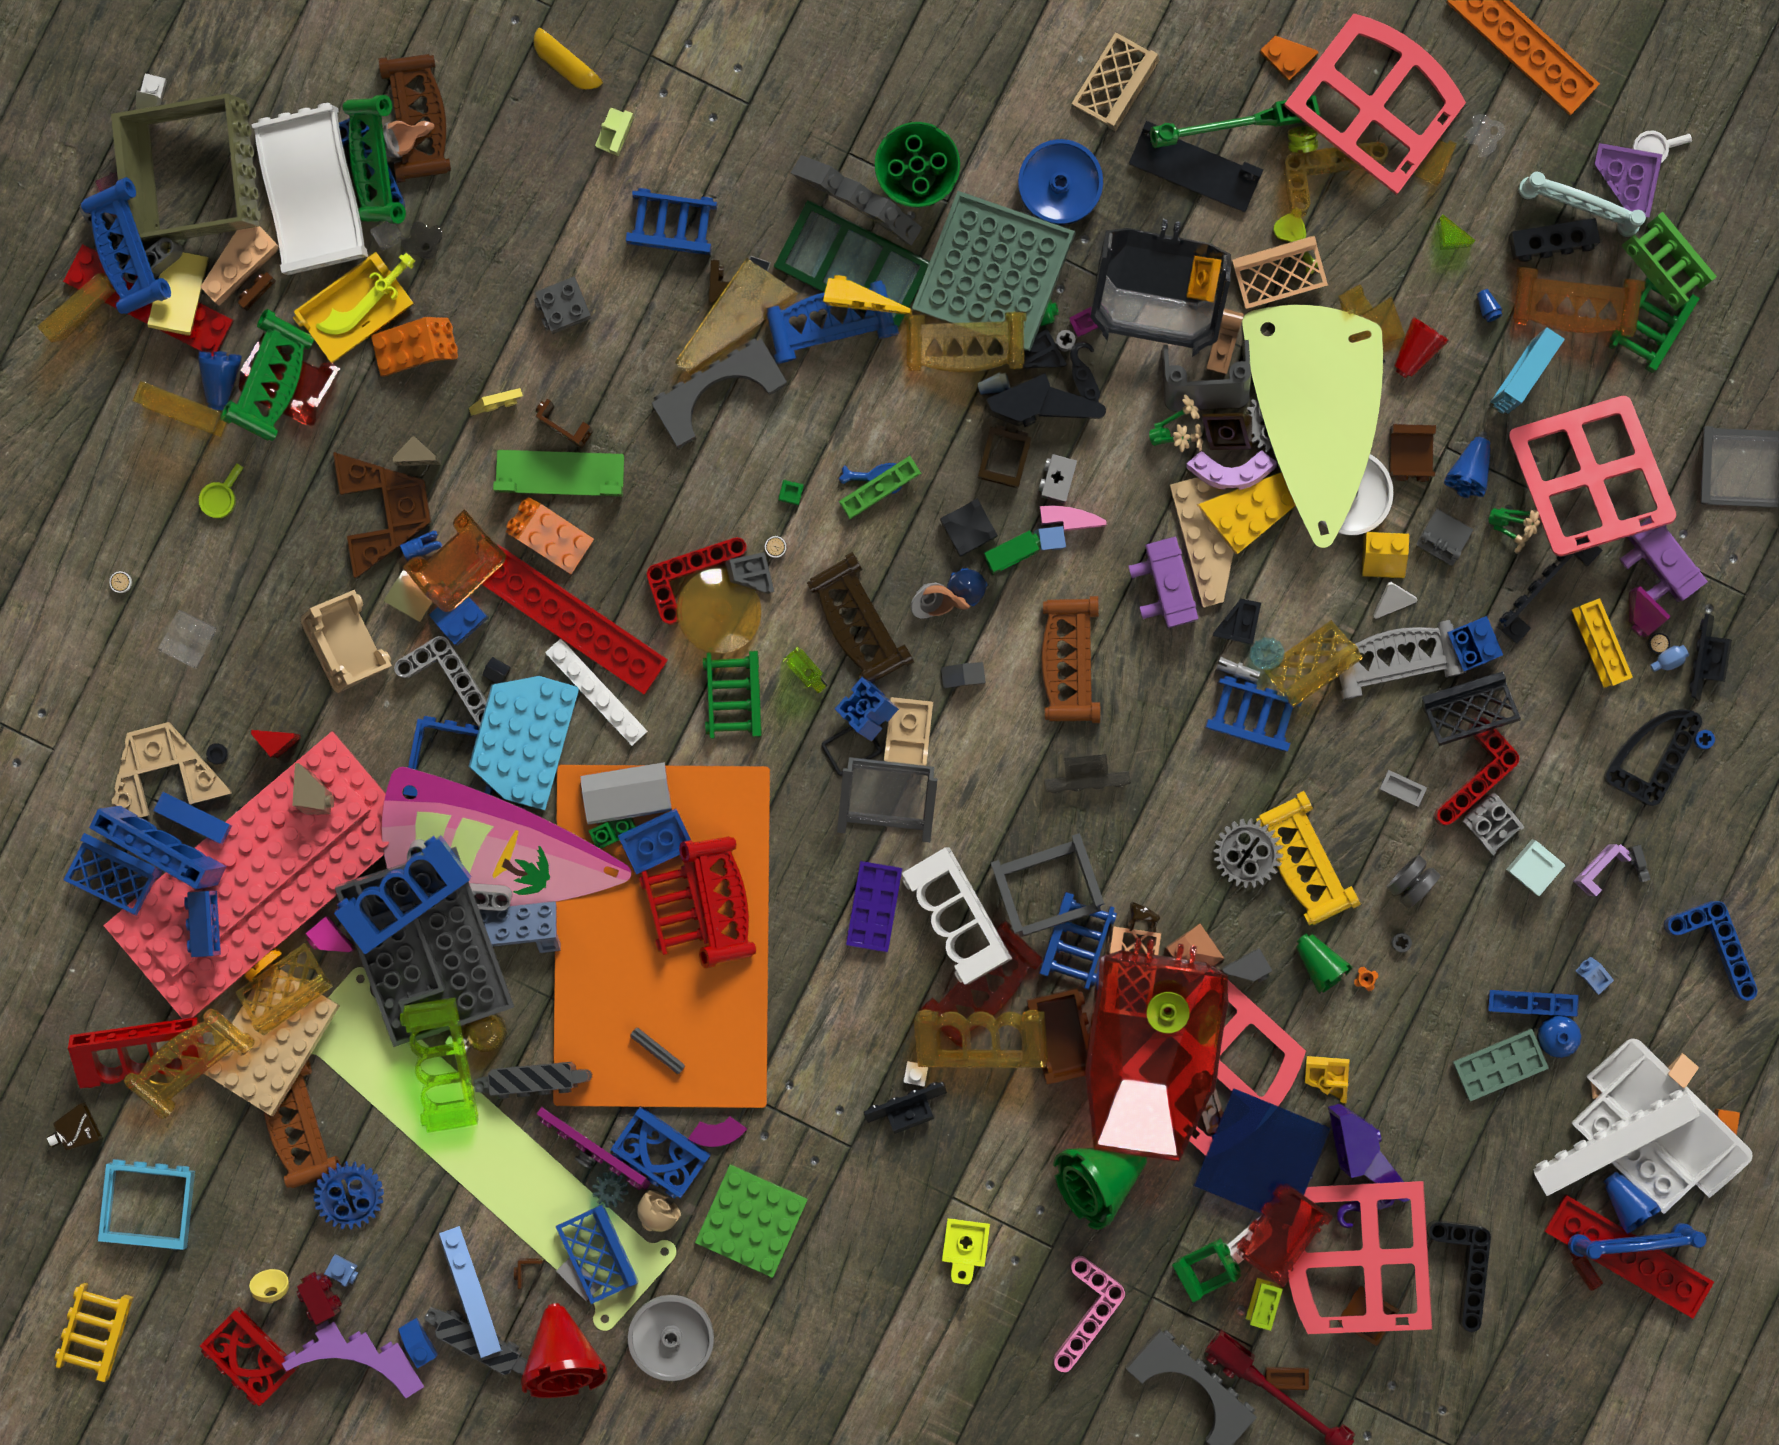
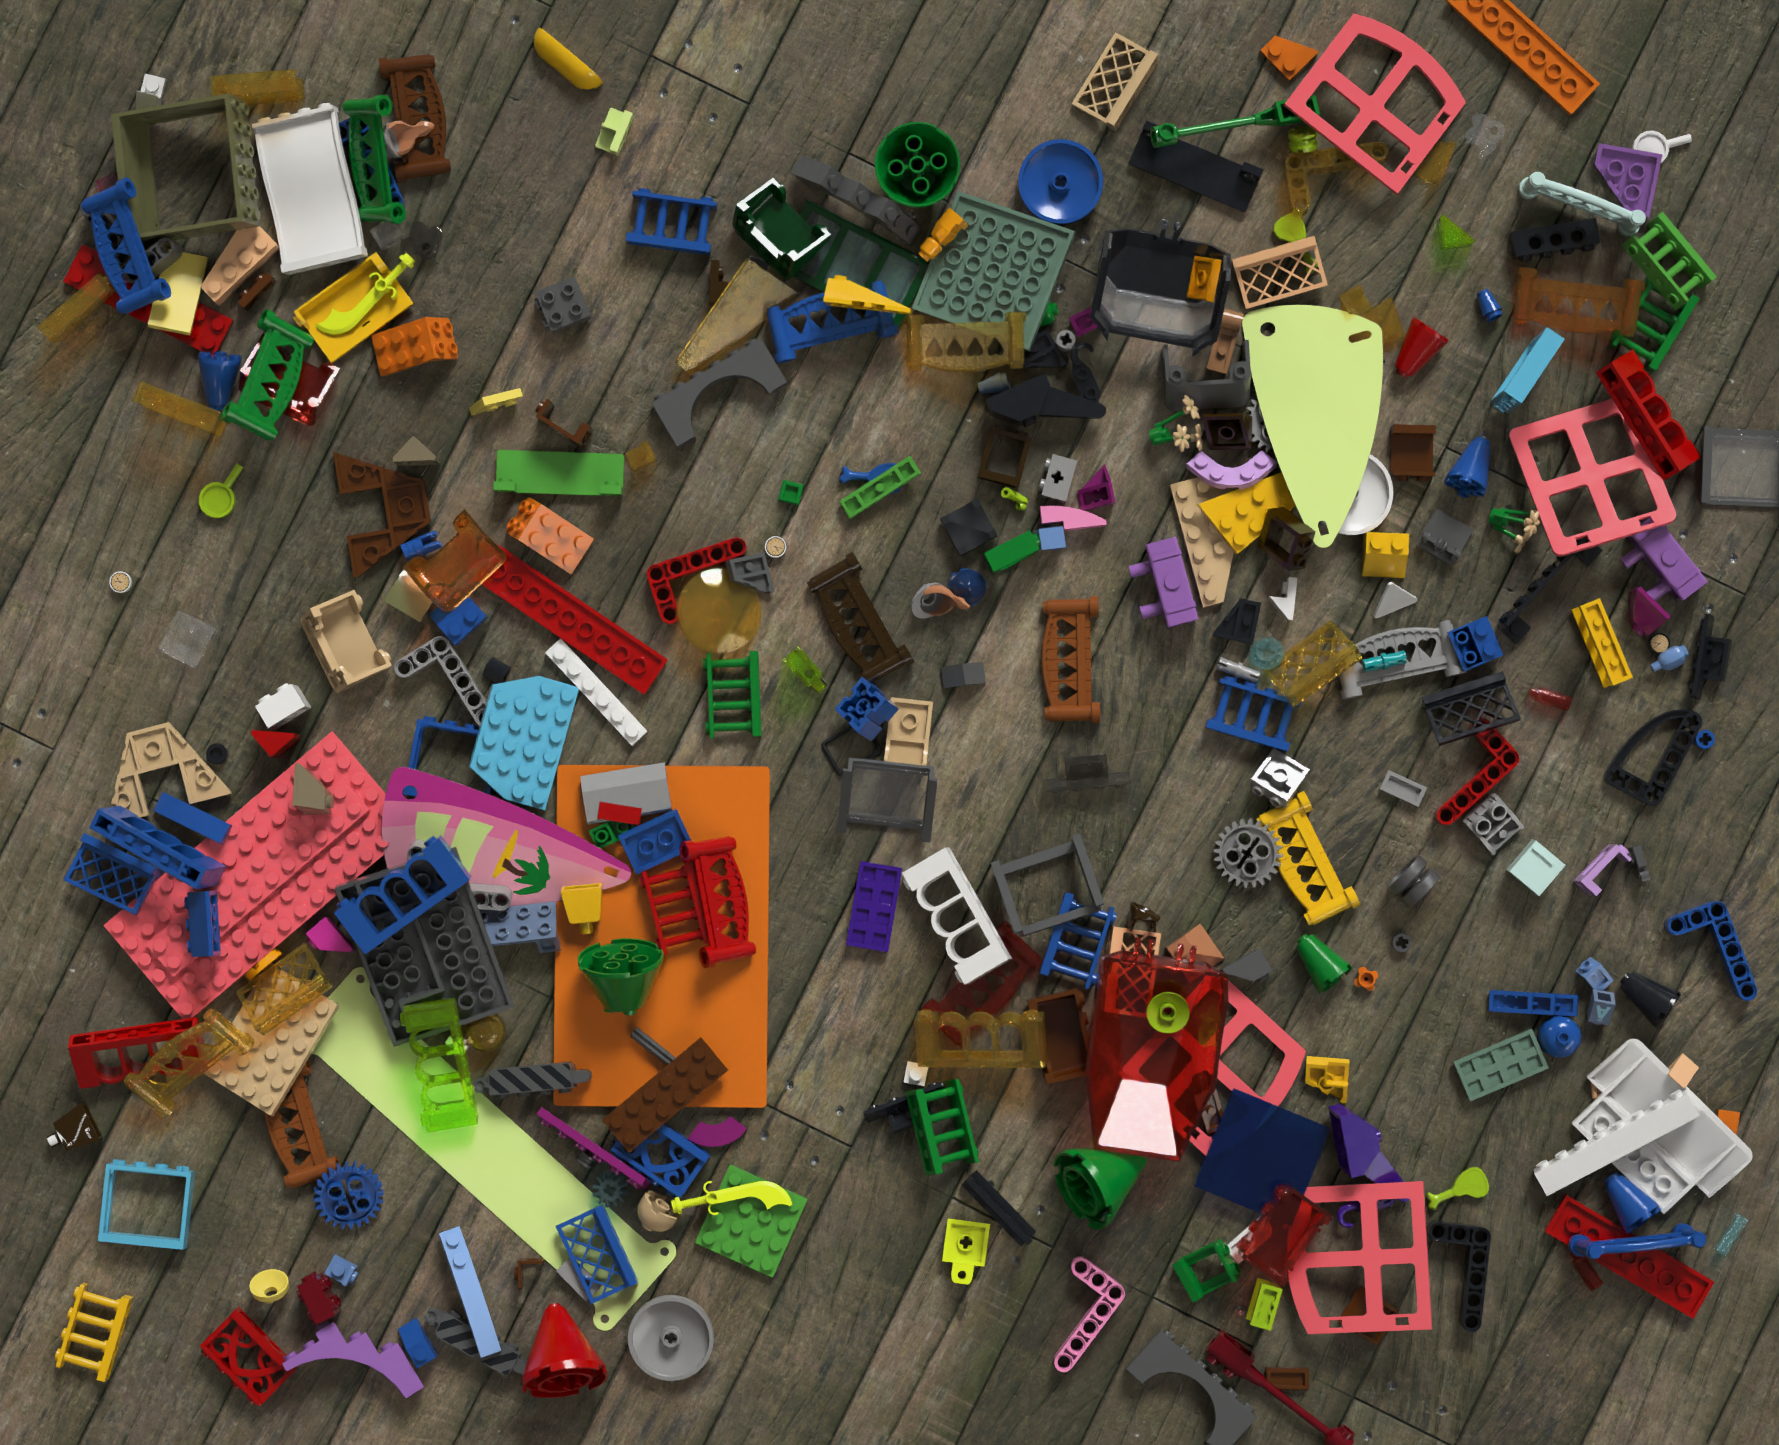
(260, 86): none -> clear yellow fence
(282, 706): none -> white brick
(583, 904): none -> yellow torso
(619, 813): none -> red sticker
(621, 972): none -> green cone
(641, 456): none -> clear yellow panel
(665, 1094): none -> reddish brown plate
(766, 1191): none -> neon yellow sword
(778, 230): none -> dark green windscreen
(923, 1128): none -> green fence
(943, 233): none -> light orange piece
(999, 1208): none -> black fence
(1013, 495): none -> lime arm
(1097, 491): none -> magenta slope
(1271, 534): none -> dark brown window
(1278, 778): none -> light grey plate
(1286, 605): none -> white slope
(1384, 661): none -> teal pin
(1469, 1182): none -> lime piece
(1551, 698): none -> clear red cylinder
(1600, 1007): none -> sand blue brick
(1647, 415): none -> red fence
(1649, 996): none -> black cone
(1731, 1235): none -> clear light blue pin

